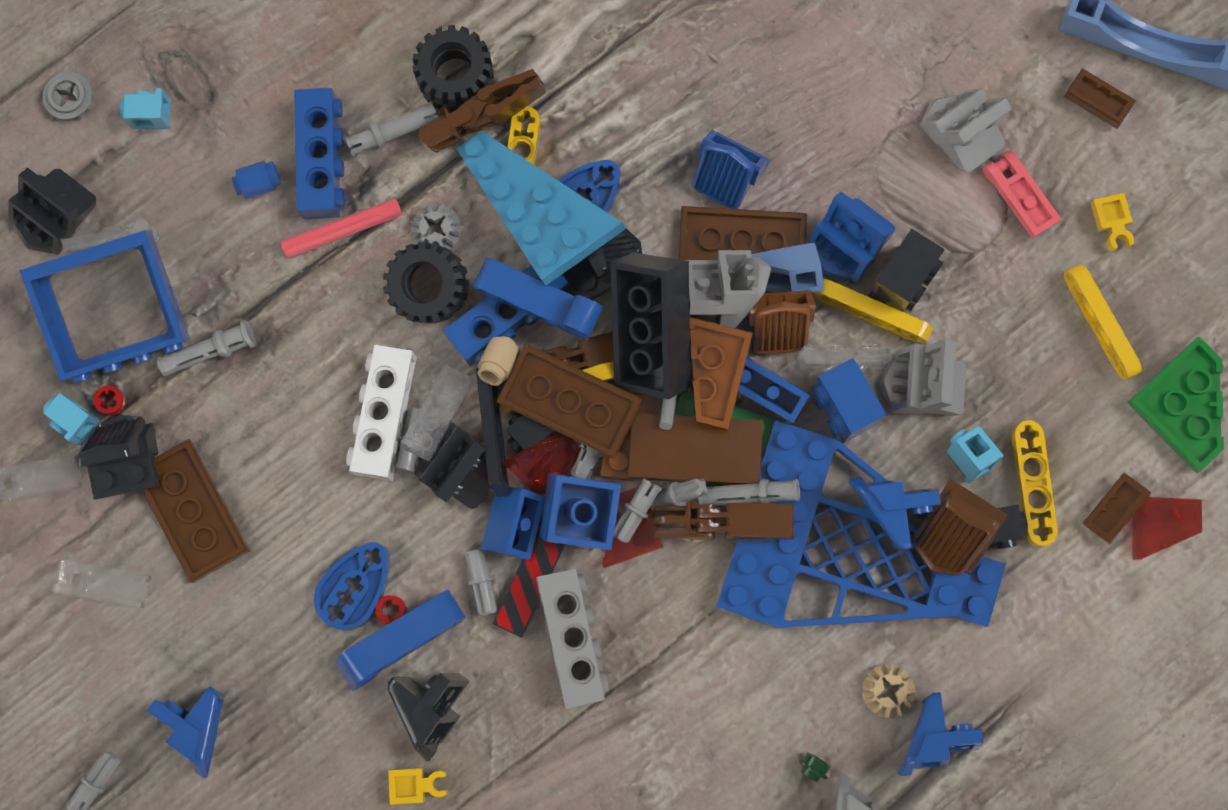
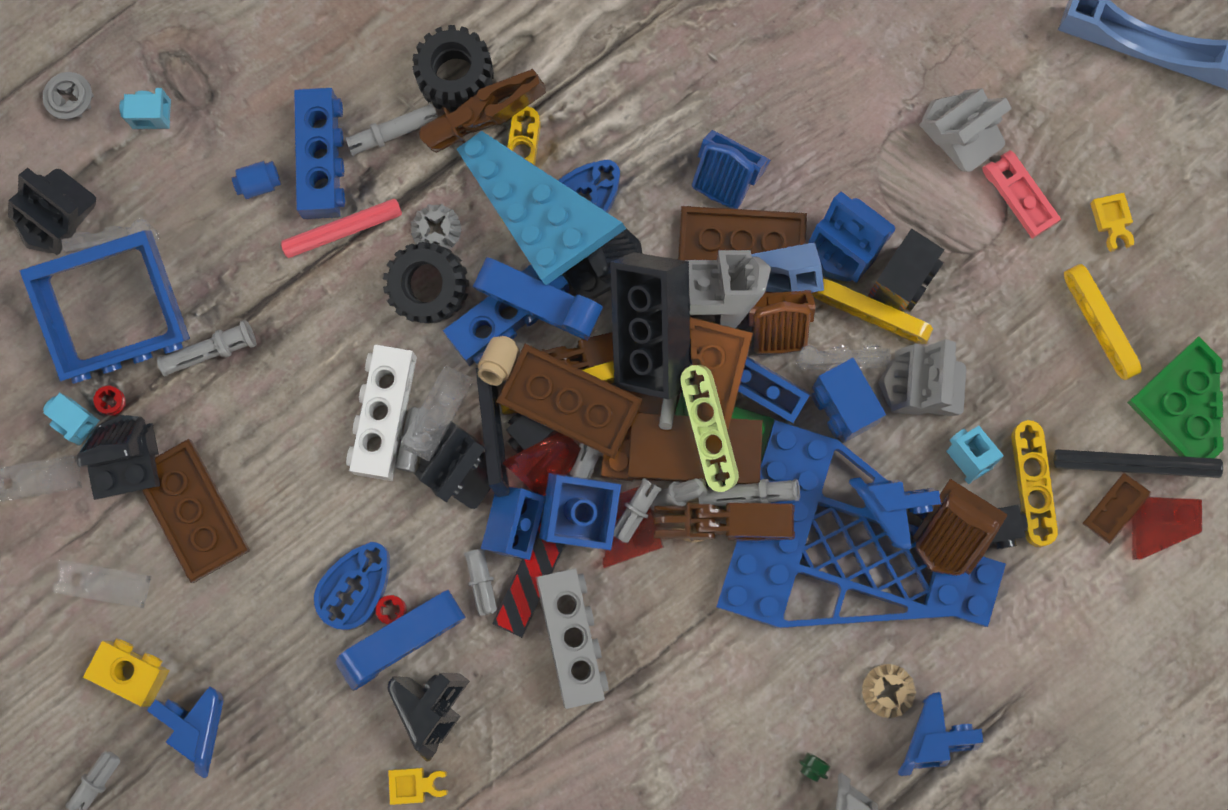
(107, 672): none -> yellow brick
(703, 429): none -> yellowish green beam
(1099, 98): reddish brown plate -> none
(1138, 463): none -> black axle

